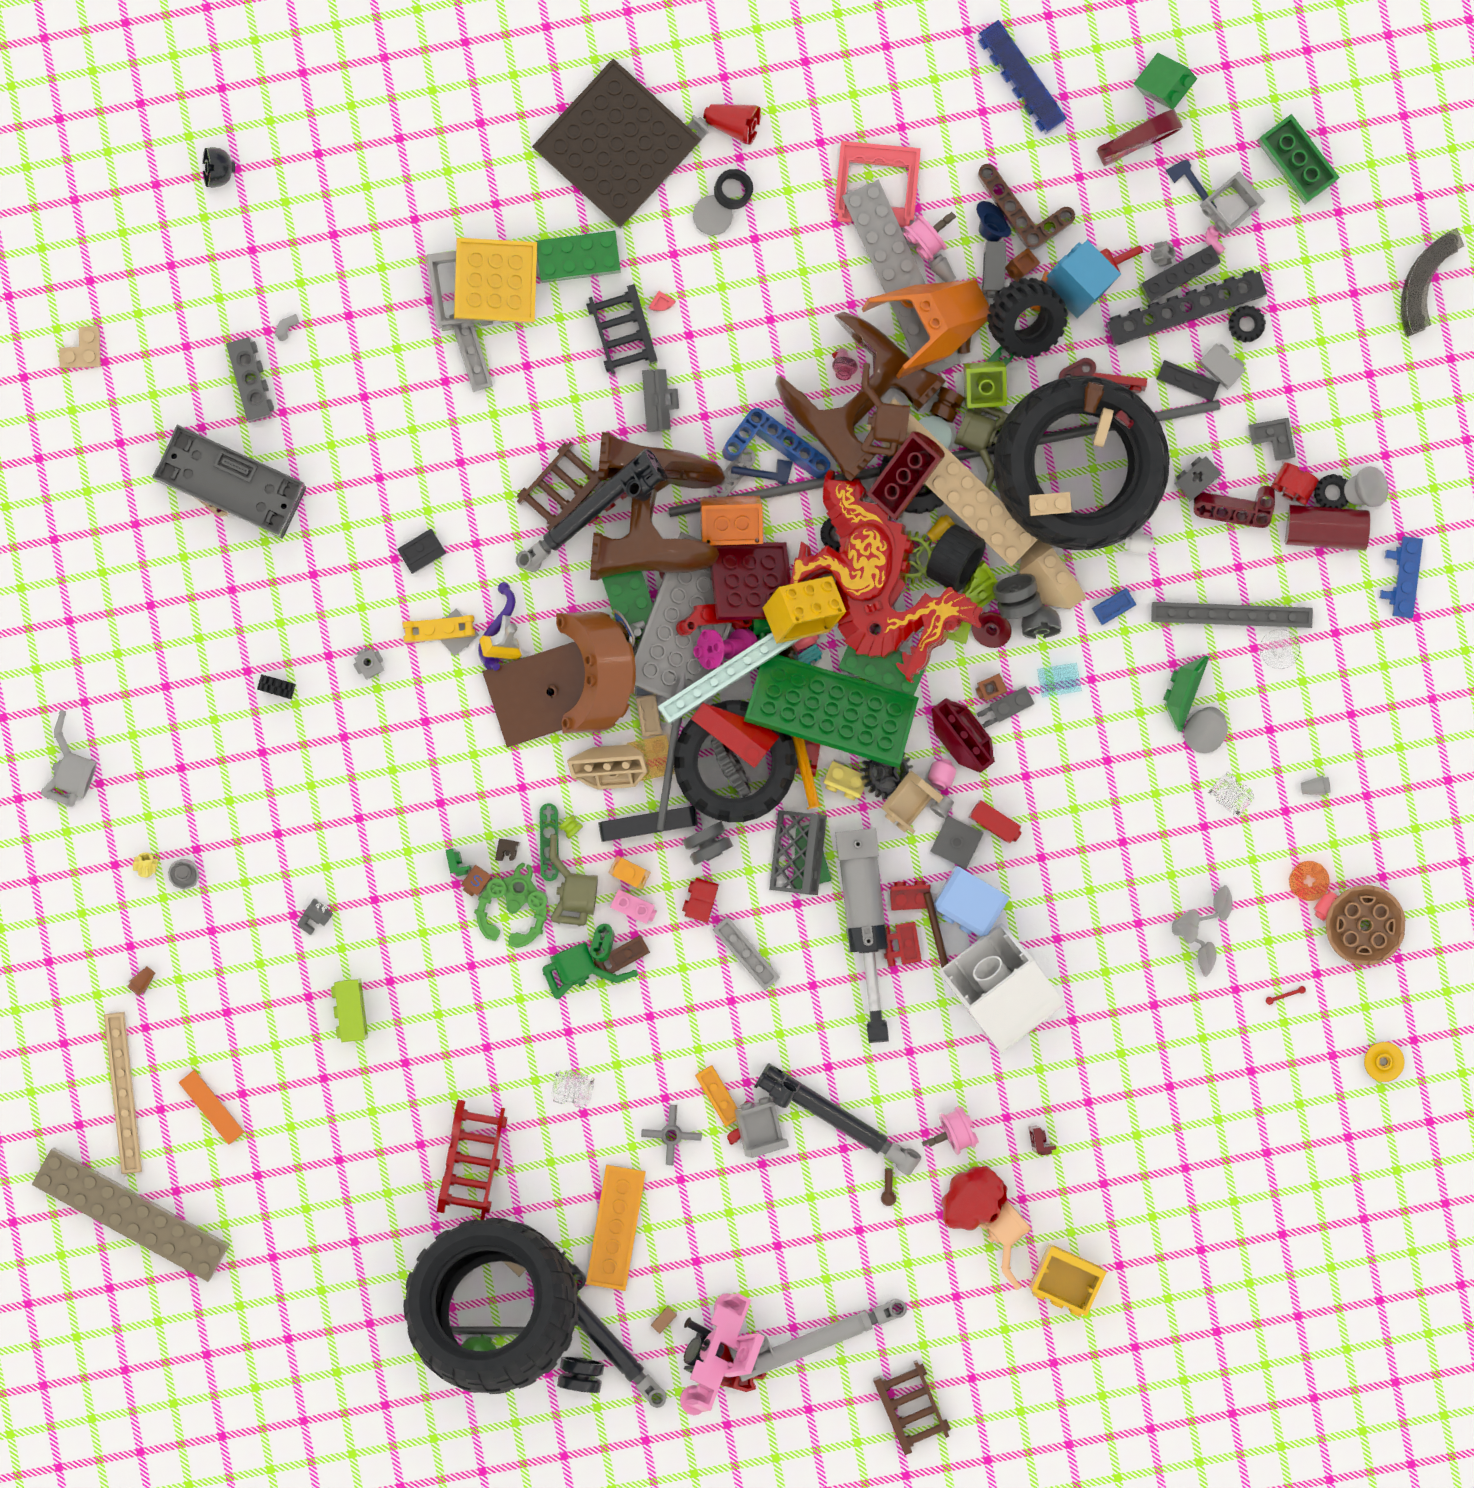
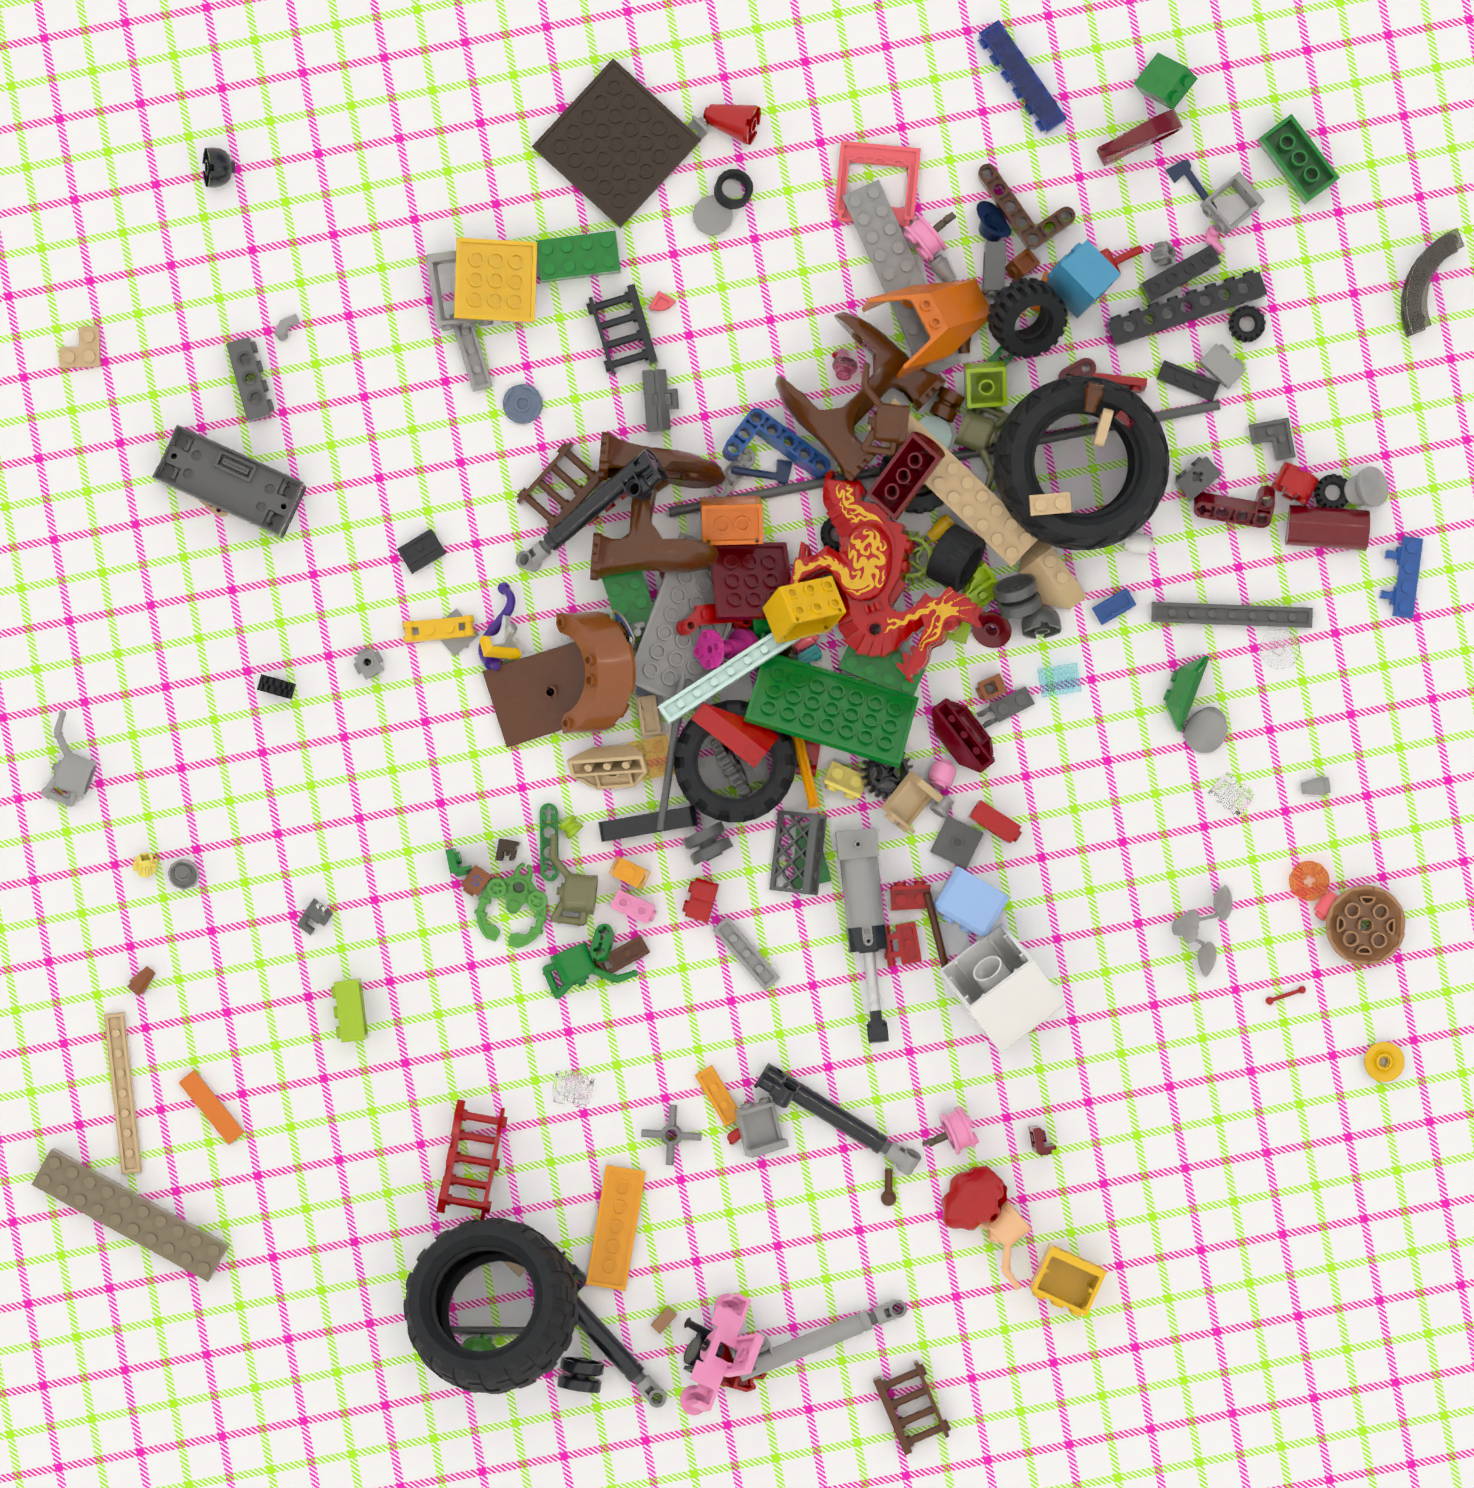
(522, 404): none -> sand blue tile

